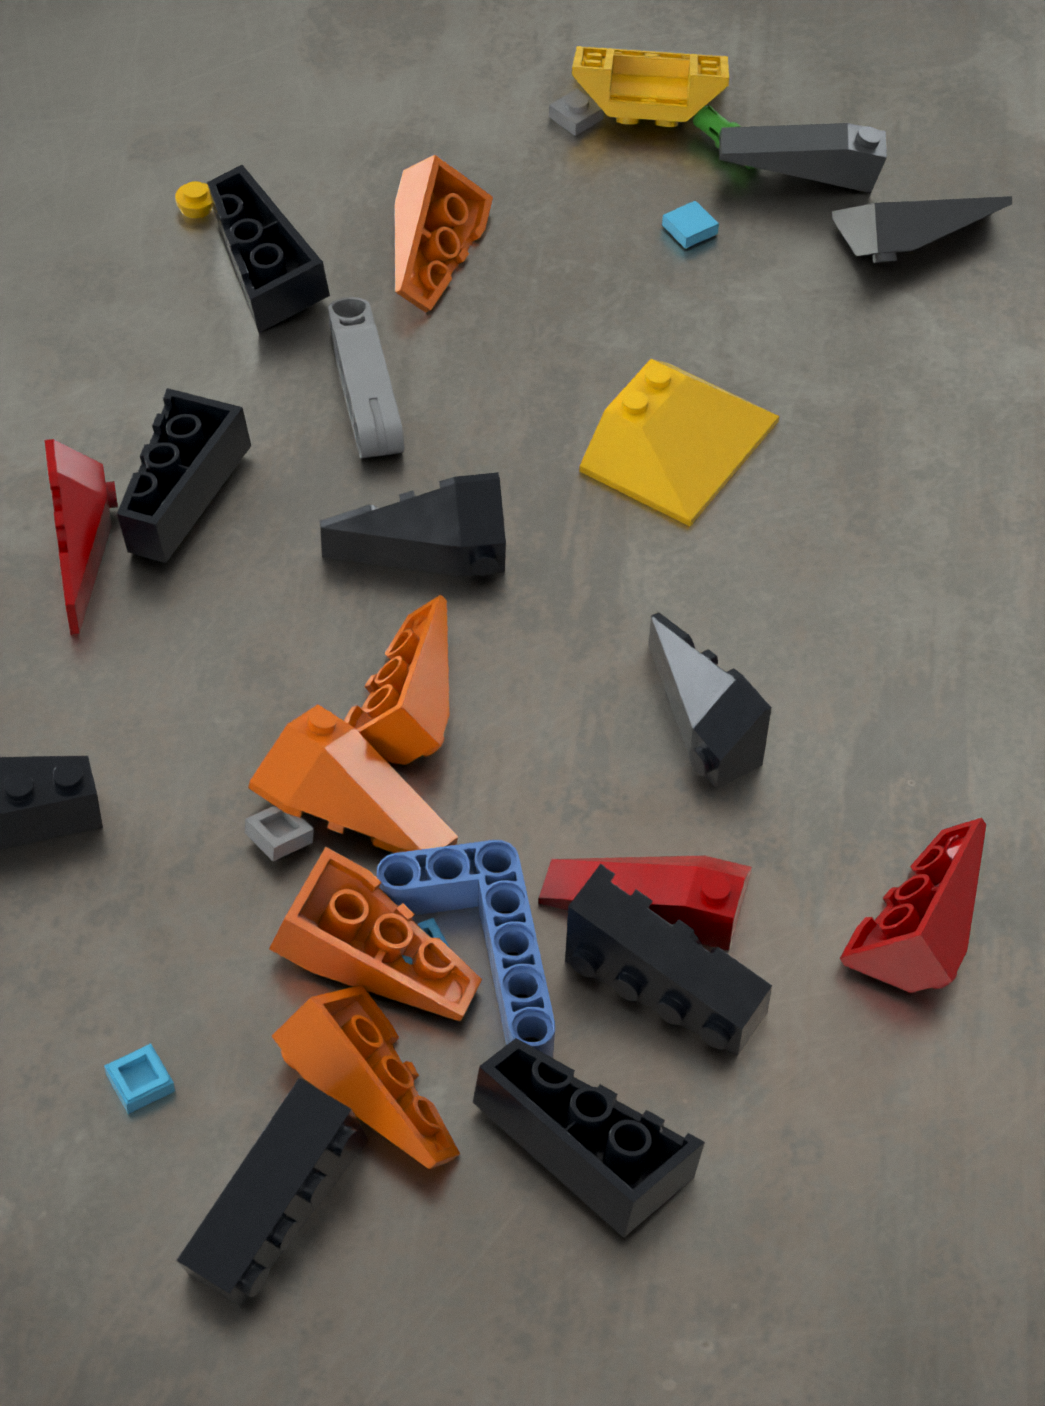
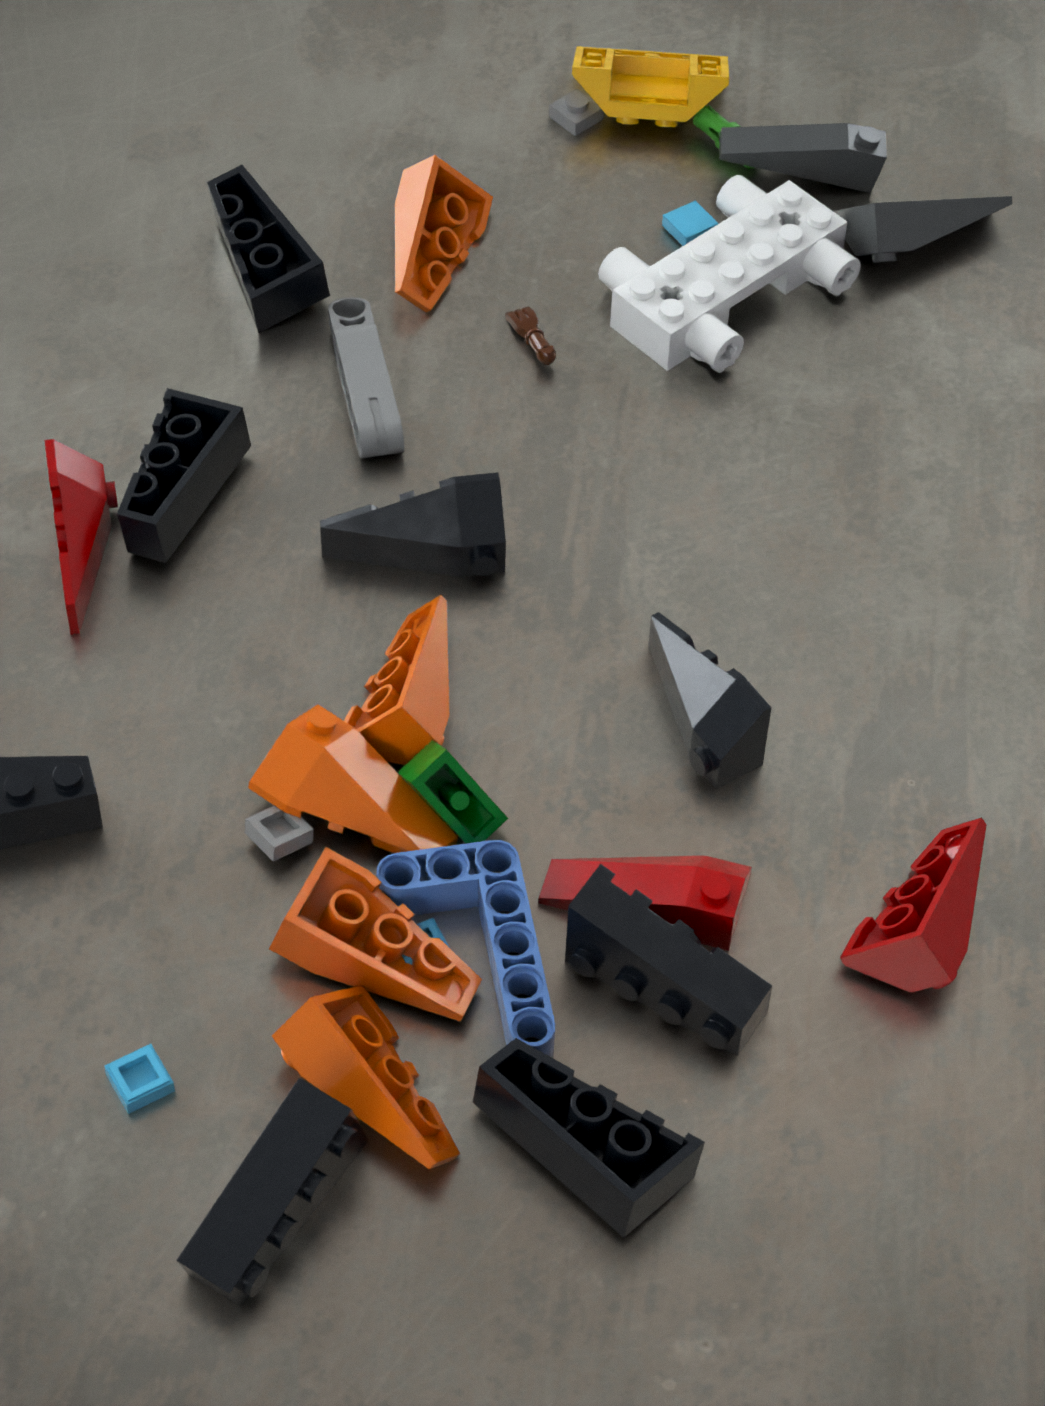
(194, 199): yellow plate -> none
(452, 794): none -> green slope
(527, 325): none -> reddish brown piece
(674, 440): yellow slope -> none
(686, 297): none -> white piece

